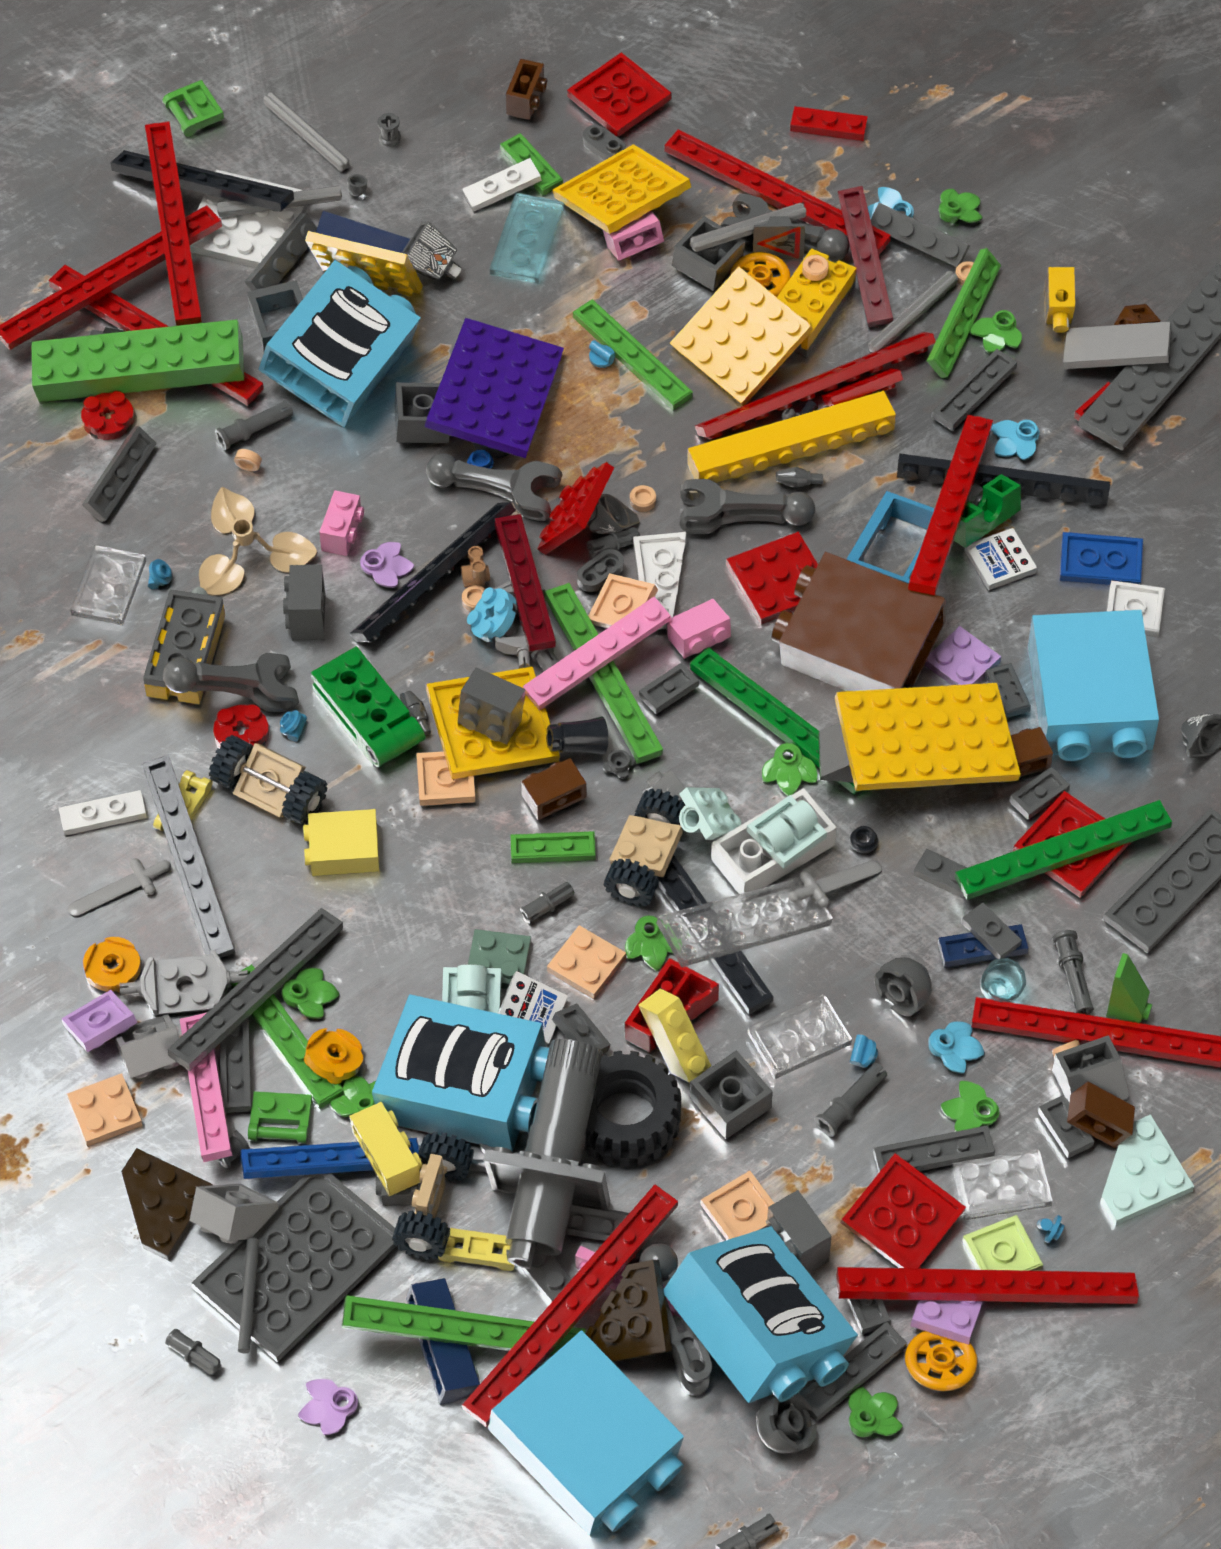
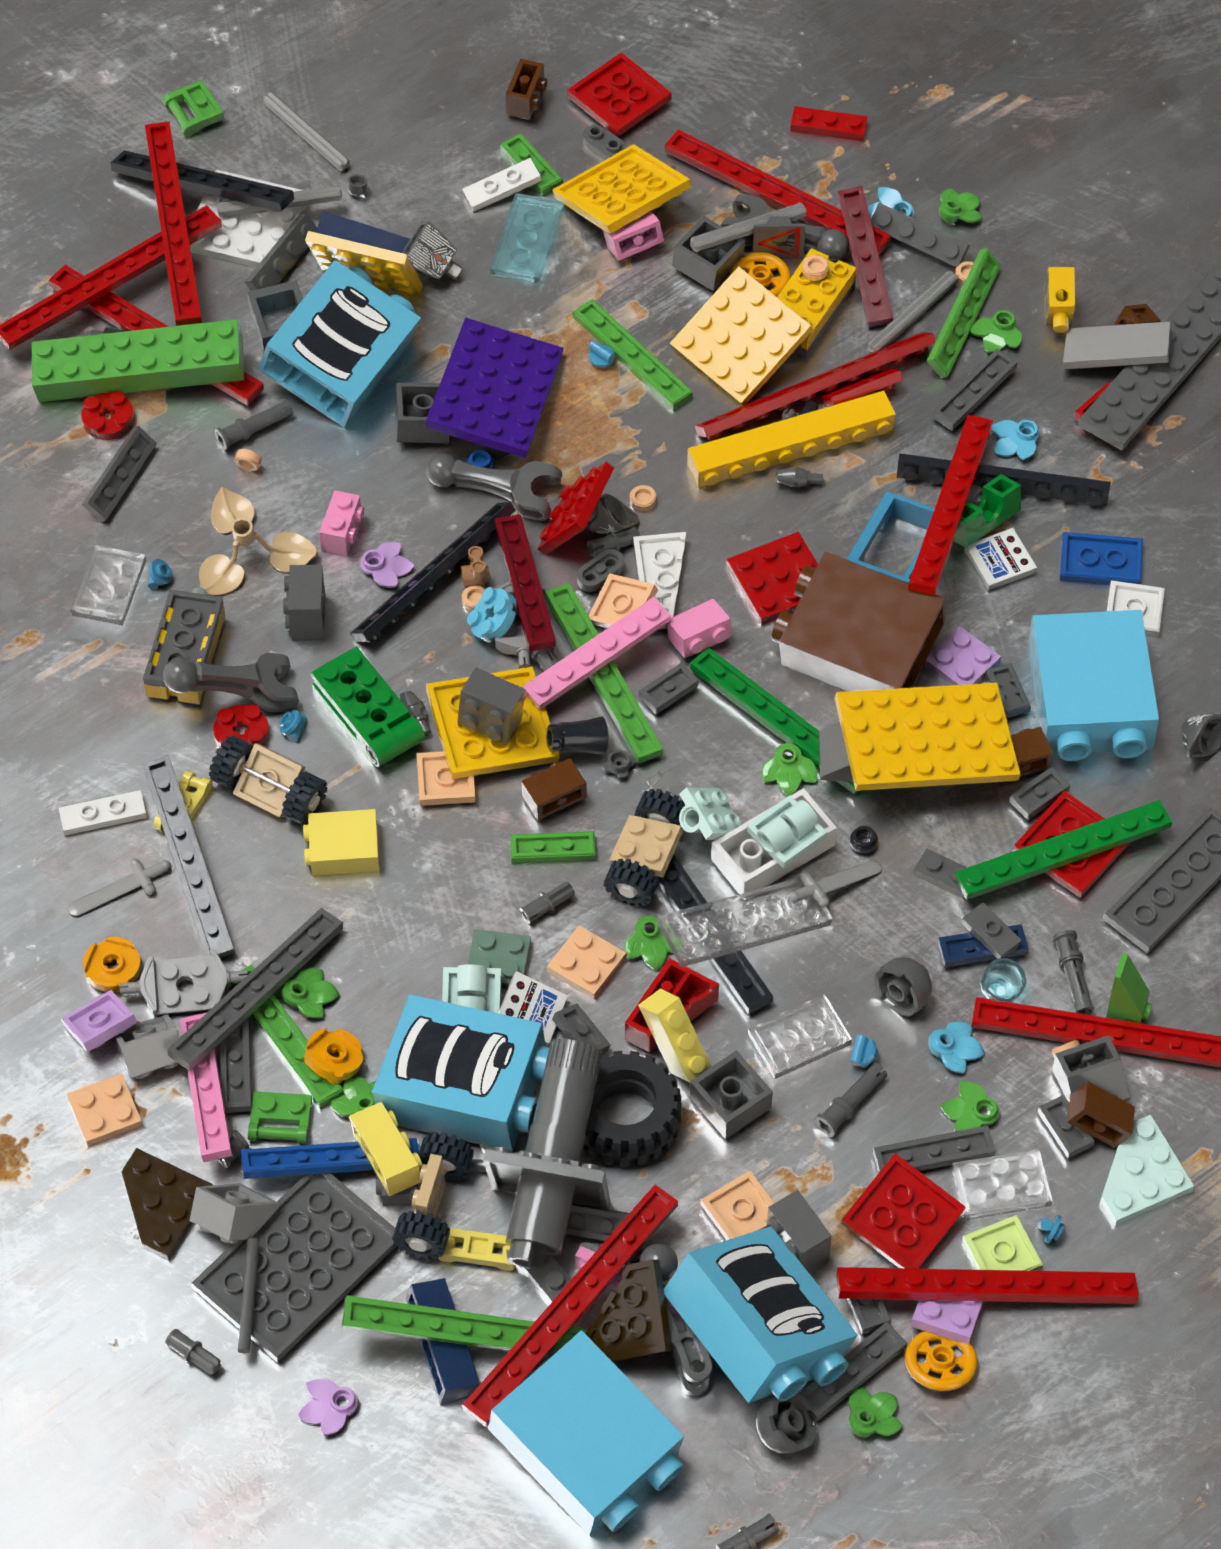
(383, 126): dark grey bush -> none
(720, 506): dark grey piece -> none

